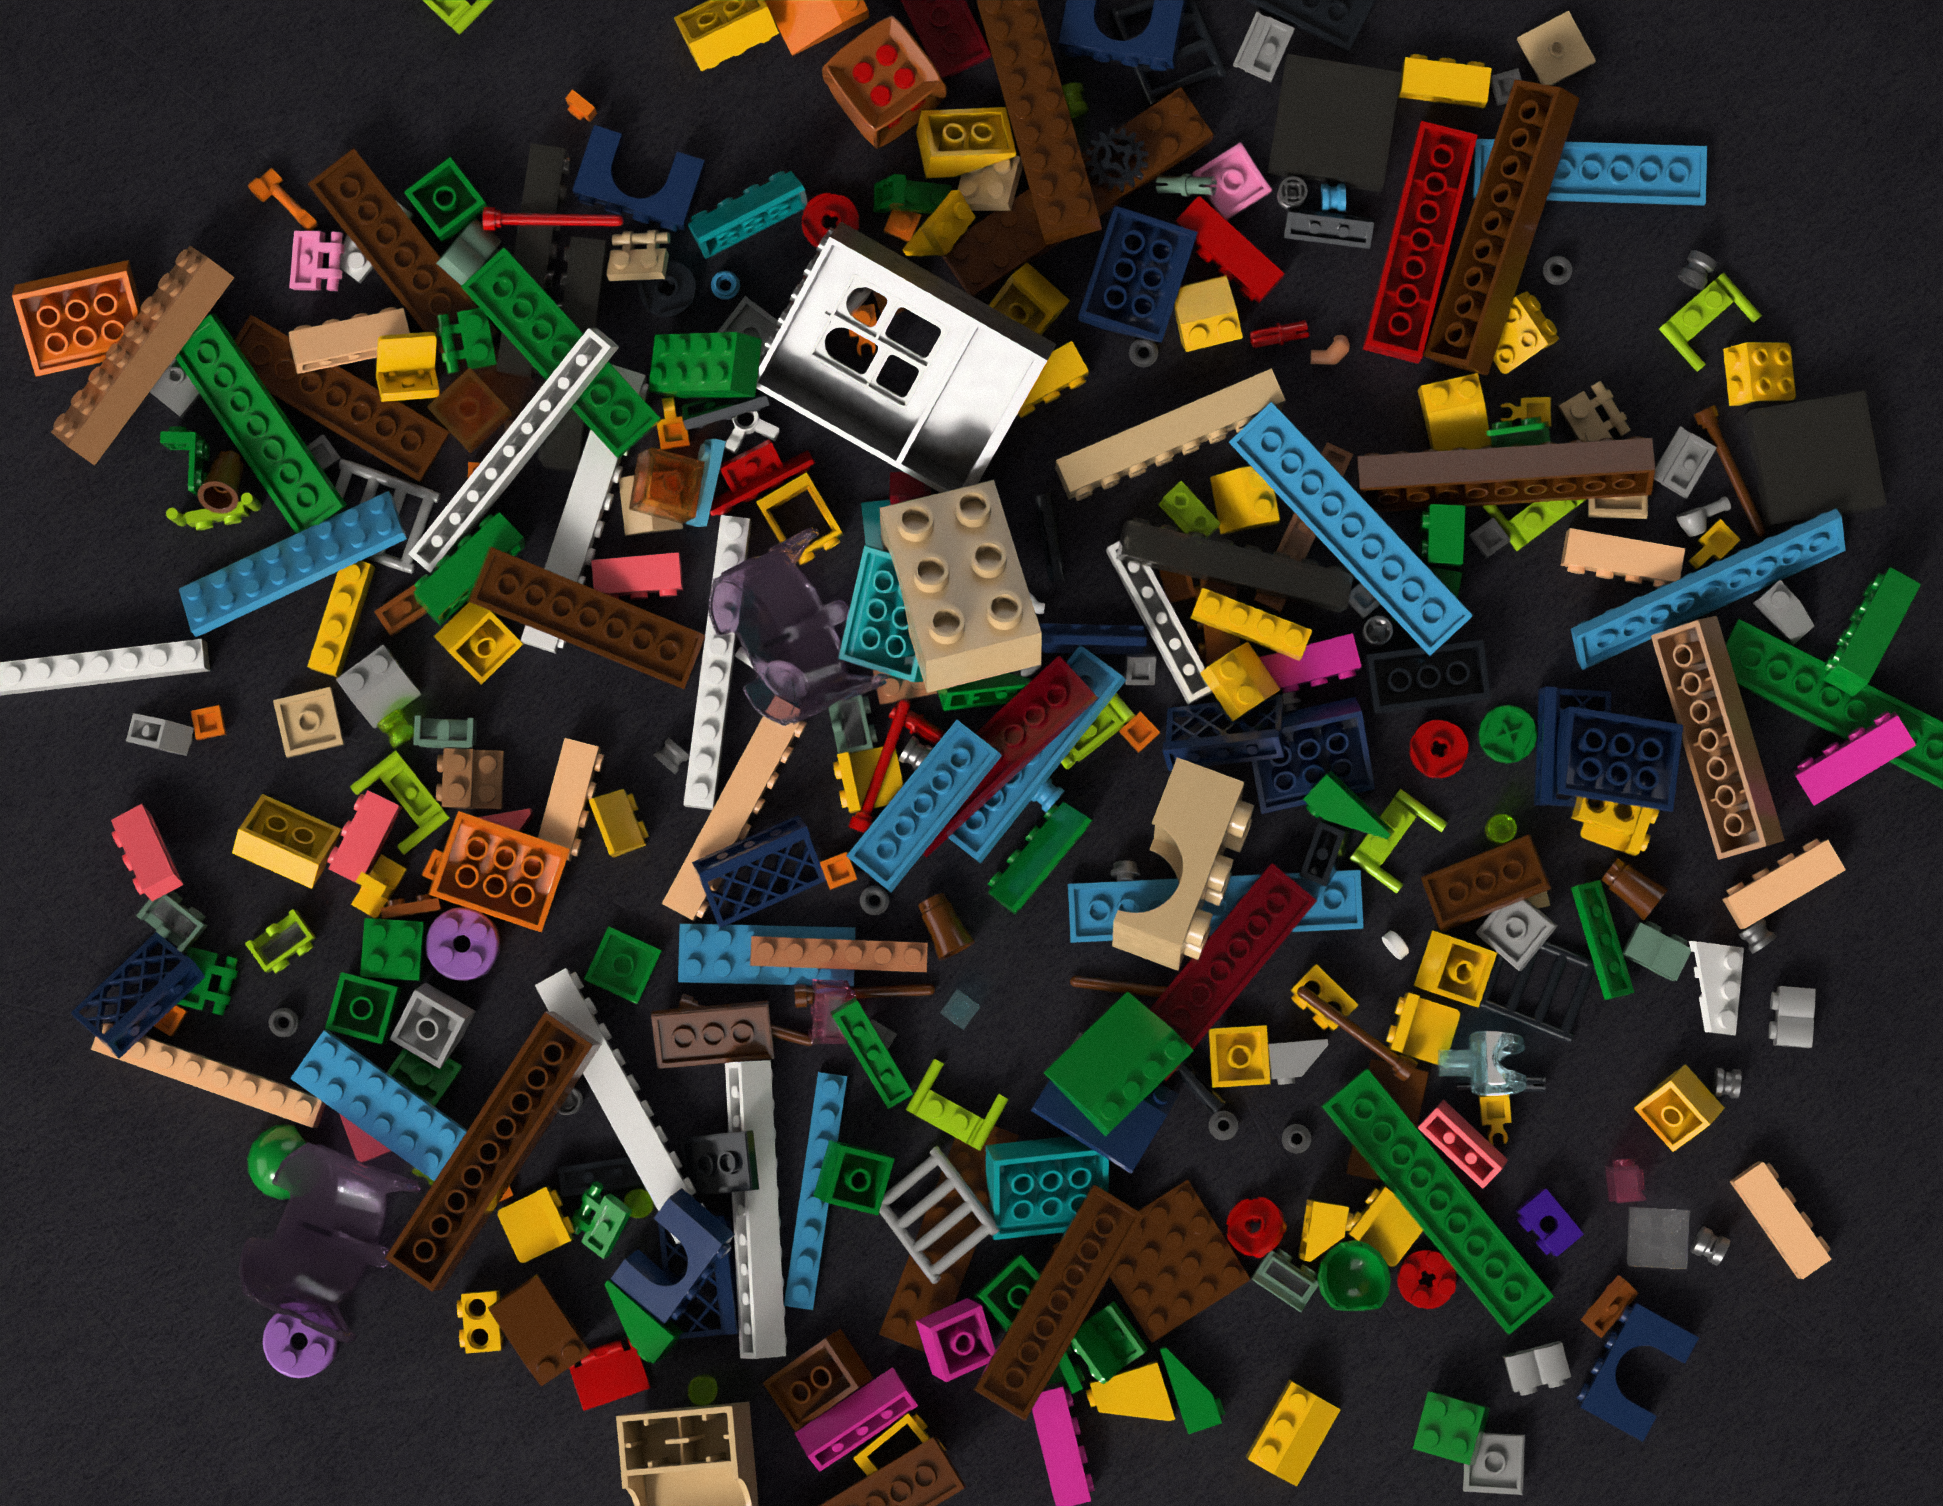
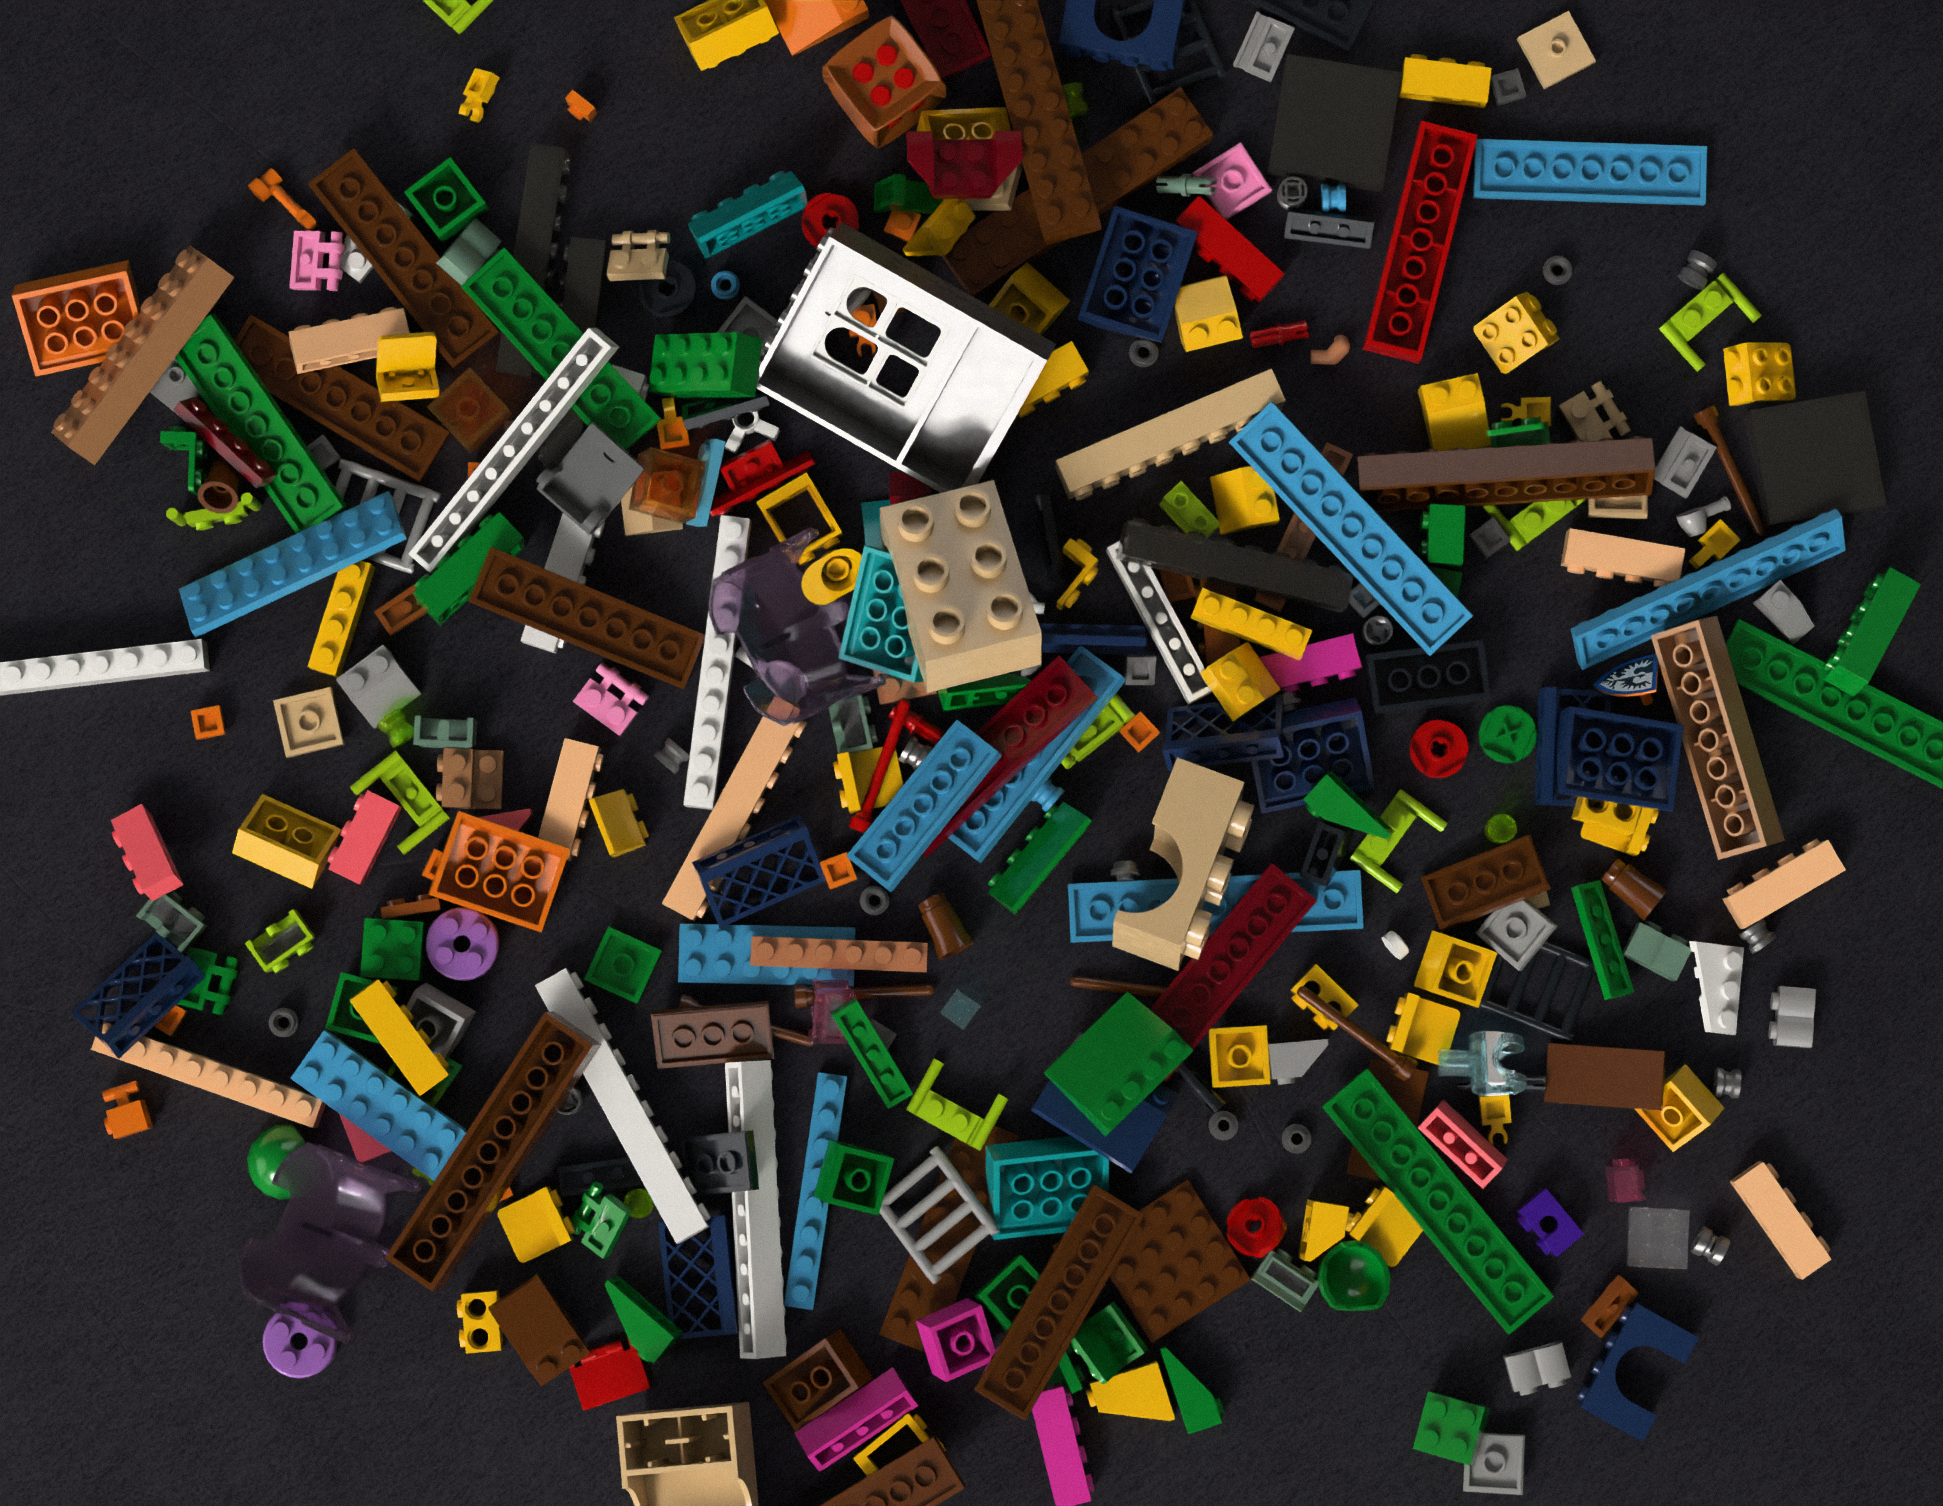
(128, 1116): none -> orange brick
(160, 734): light grey slope -> none
(225, 442): none -> dark red plate
(378, 886): yellow bracket -> none
(399, 1037): none -> yellow brick
(475, 337): green plate -> none
(478, 90): none -> yellow plate
(478, 641): yellow slope -> none
(495, 219): red piece -> none
(588, 482): none -> dark grey door
(604, 705): none -> bright pink plate
(638, 575): coral brick -> none
(668, 206): dark blue arch -> none
(699, 1391): clear neon green wheel -> none
(704, 1242): dark blue arch -> none
(831, 576): none -> yellow piece
(964, 165): none -> dark red piece
(1080, 554): none -> yellow bracket
(1127, 152): black gear -> none
(1292, 1433): yellow slope -> none
(1420, 1295): red plate -> none
(1501, 226): reddish brown brick -> none
(1605, 1076): none -> reddish brown tile
(1631, 679): none -> shield
(1853, 758): dark pink brick -> none

